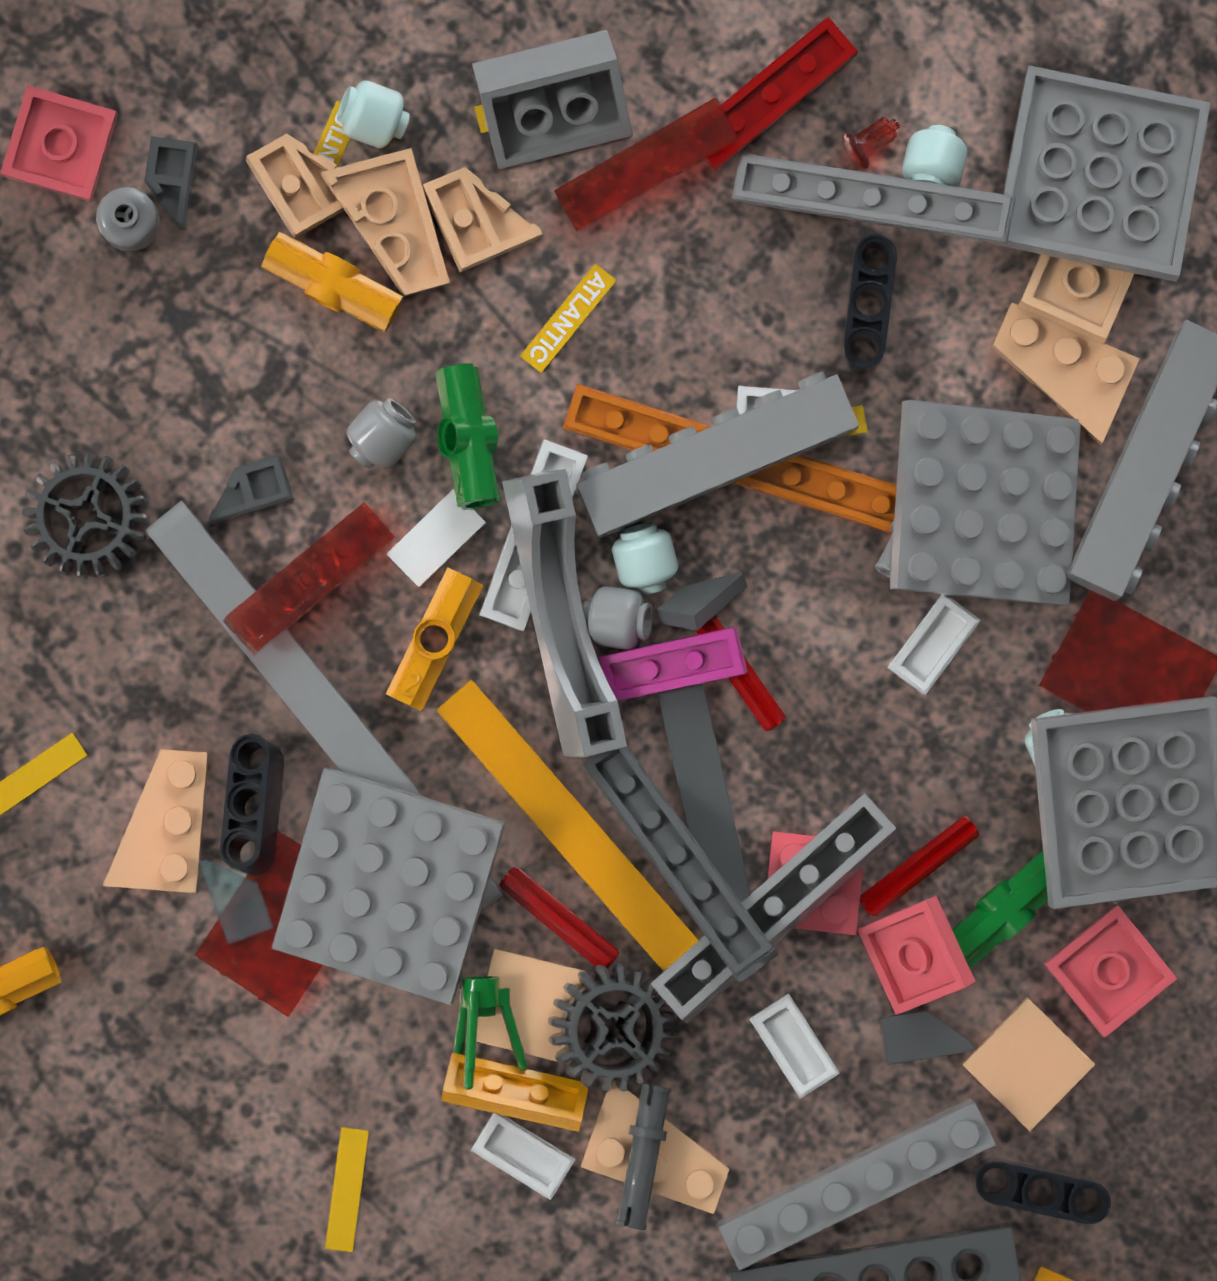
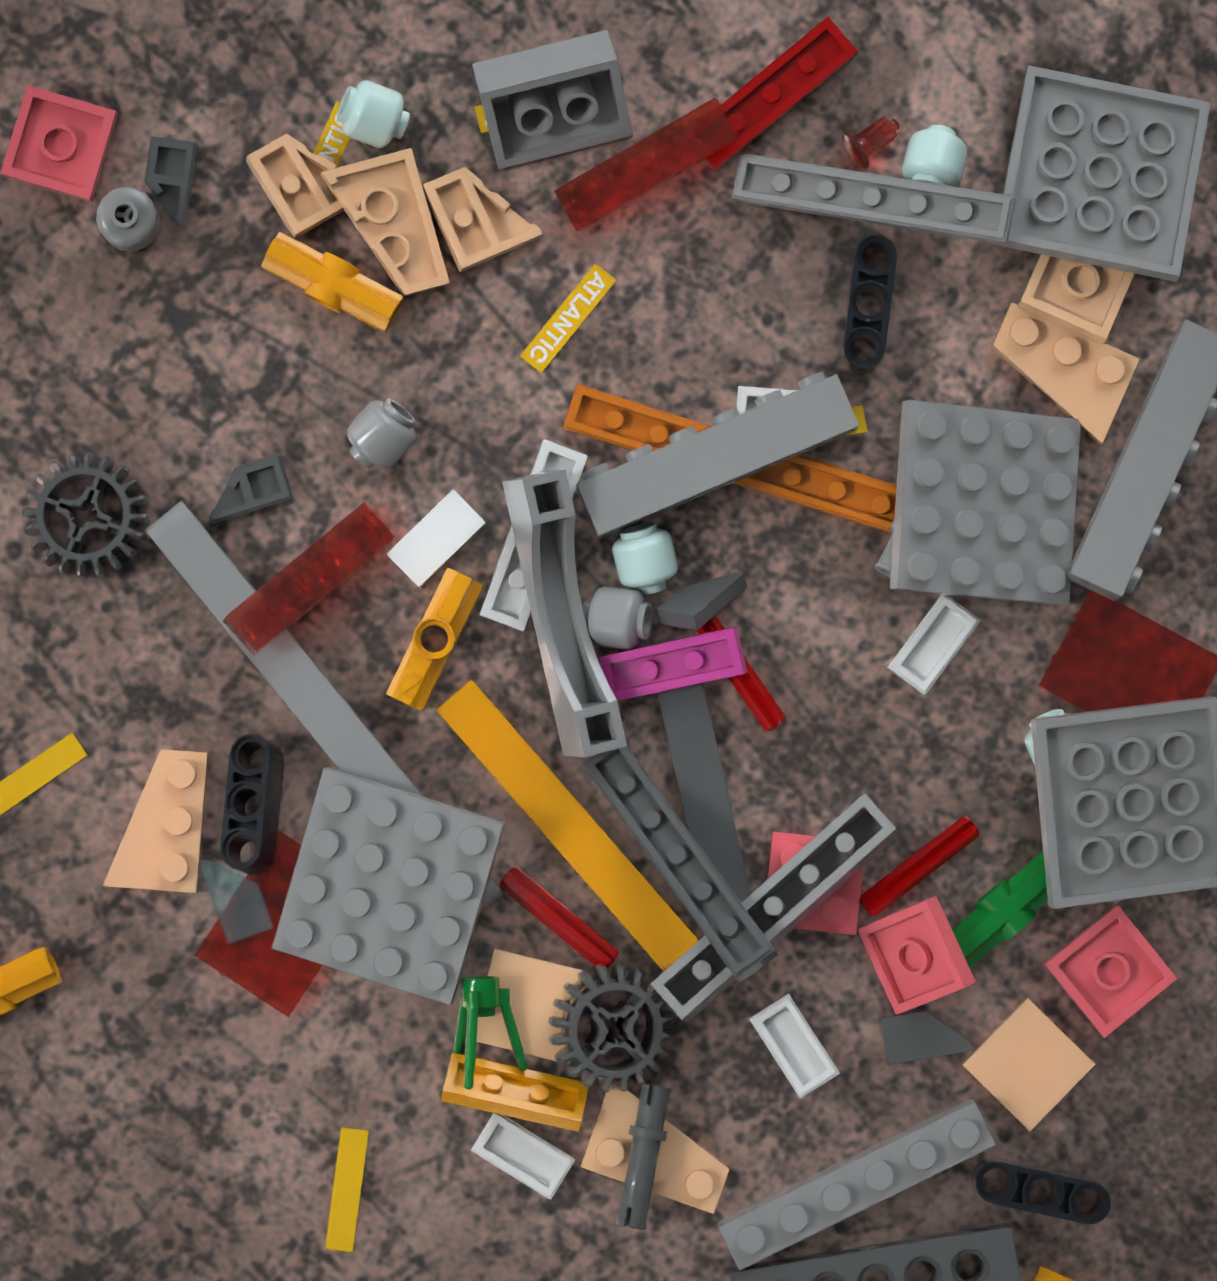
(467, 436): green piece -> none

